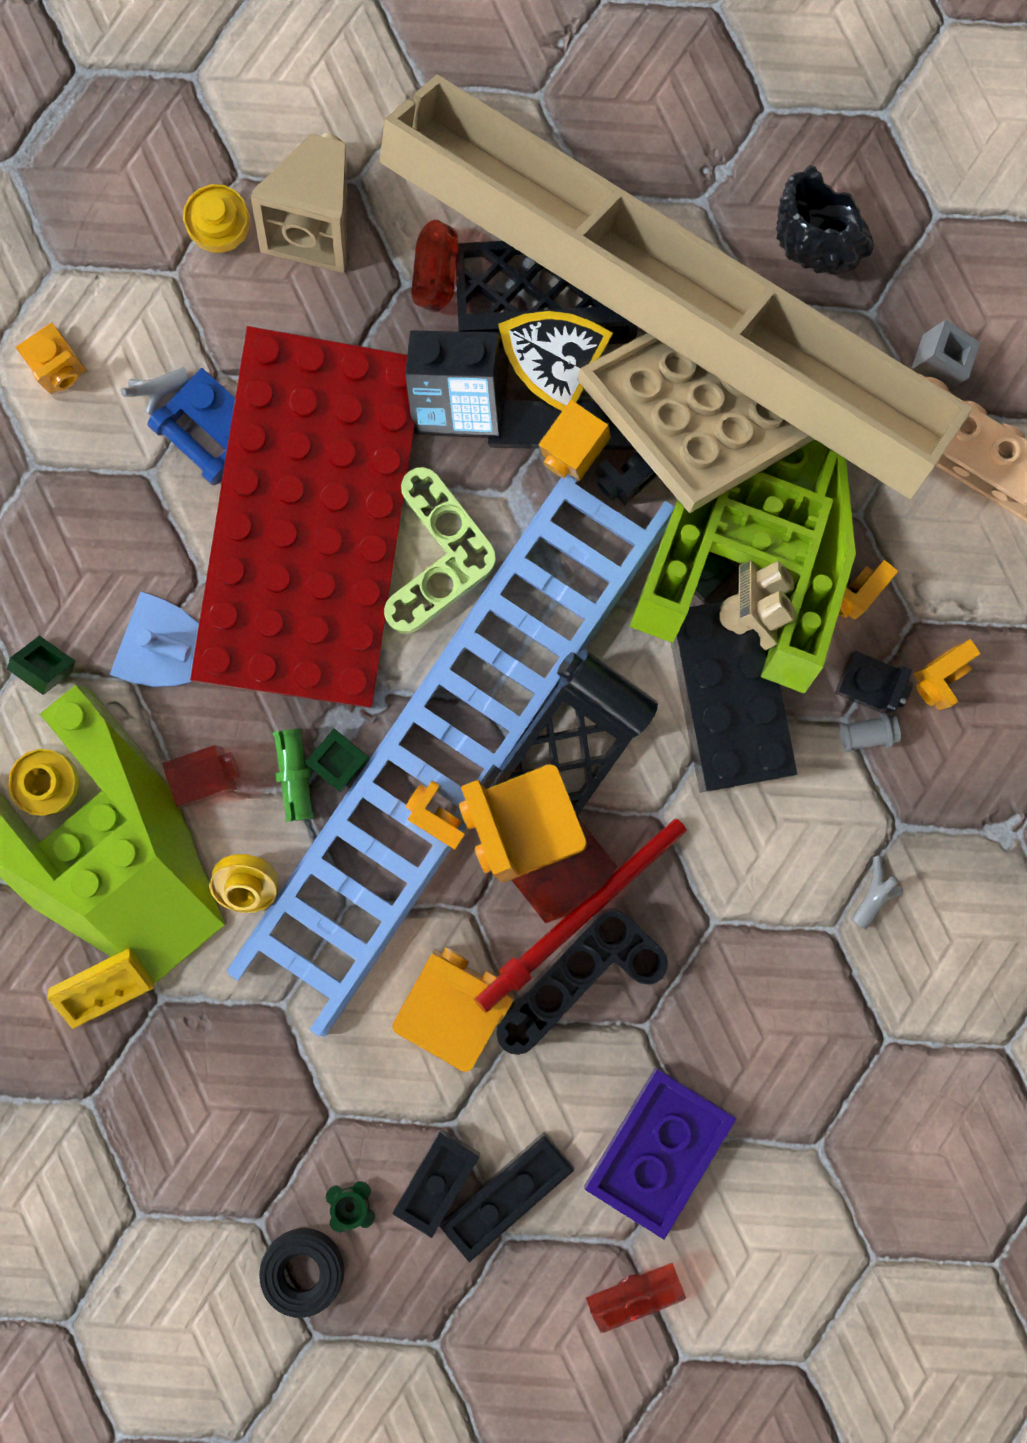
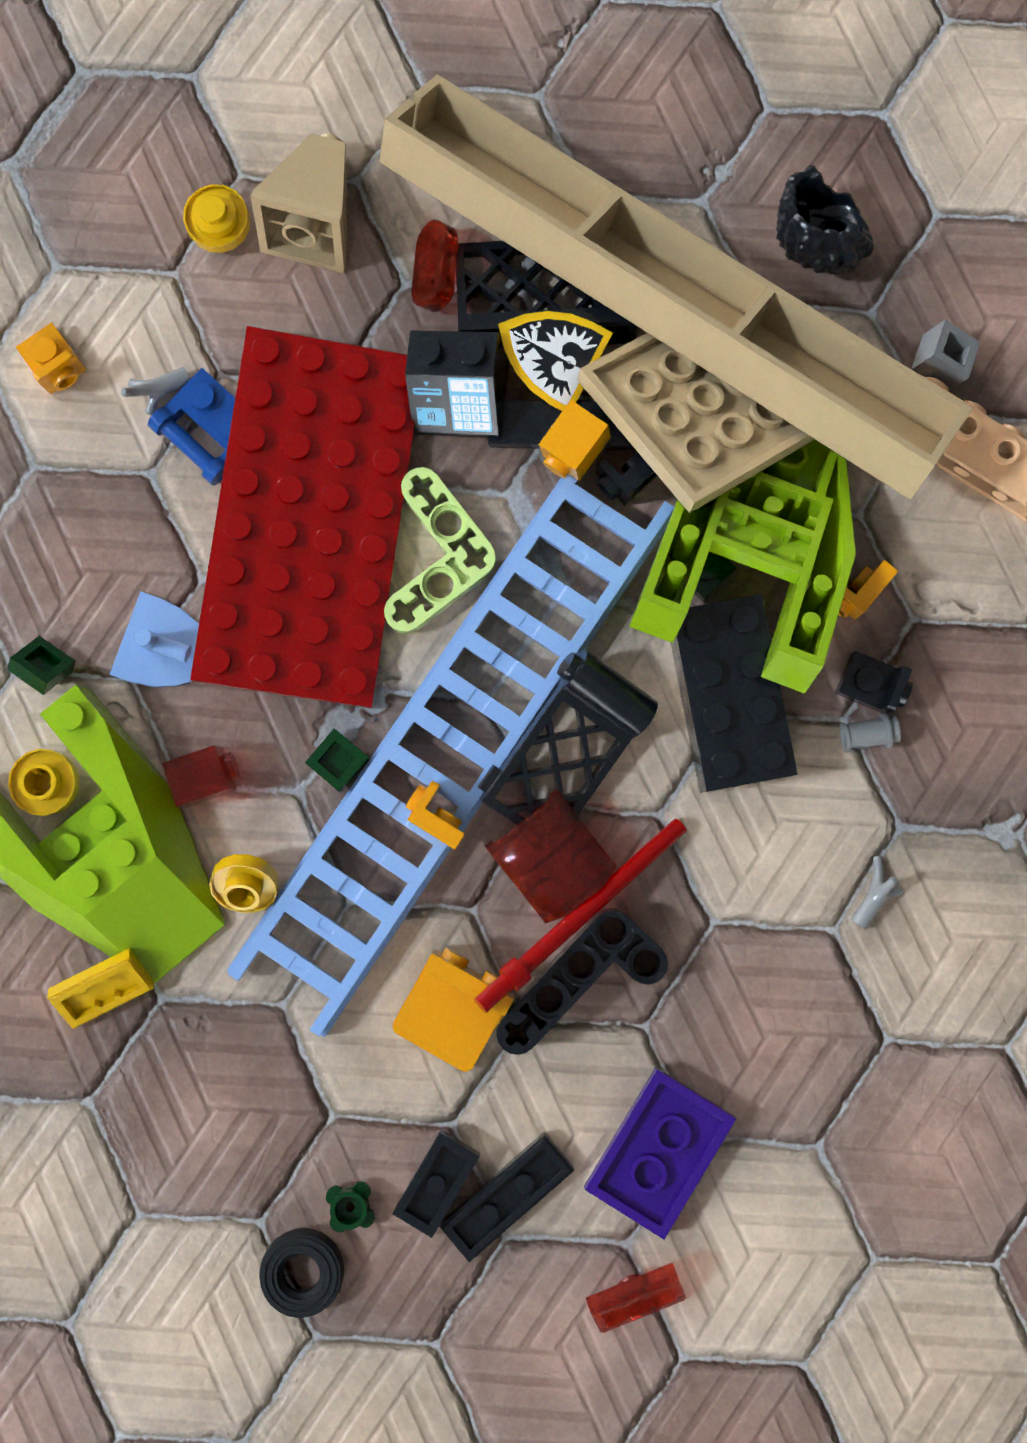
(293, 775): bright green pin -> none
(522, 823): light orange bracket -> none
(760, 602): tan hips -> none
(948, 666): light orange bracket -> none

